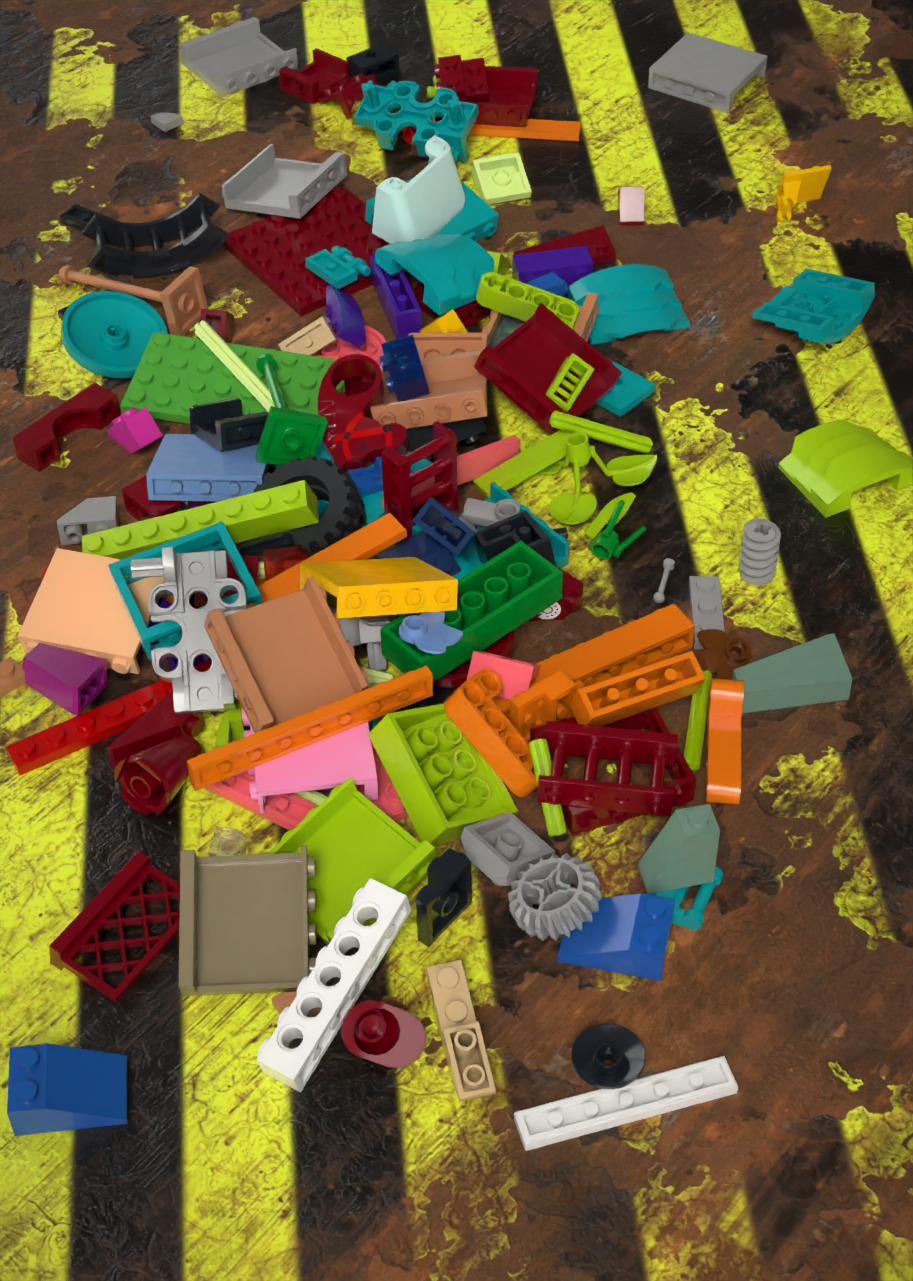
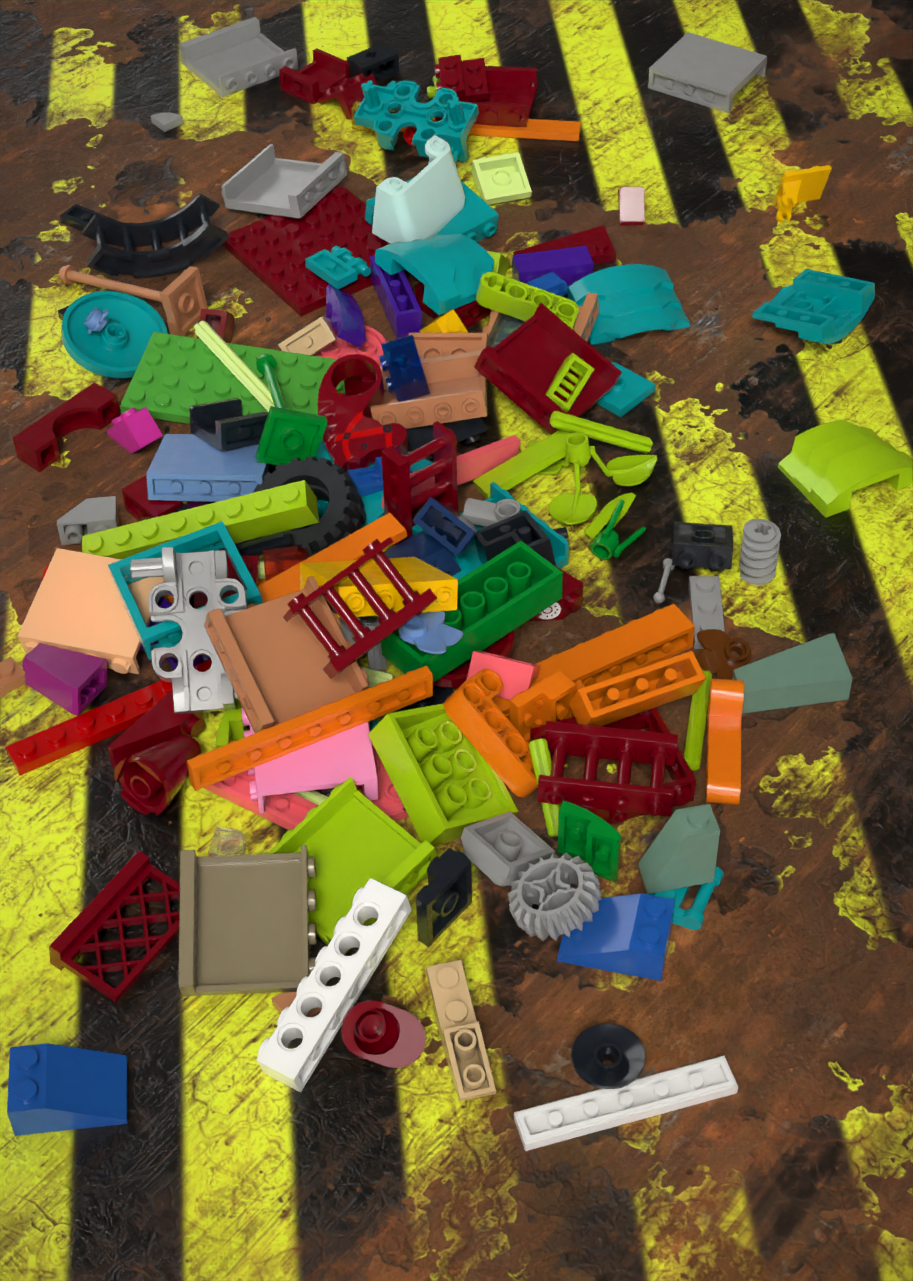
(96, 320): none -> medium blue plate
(364, 638): none -> dark red fence
(590, 838): none -> green slope
(702, 546): none -> black plate

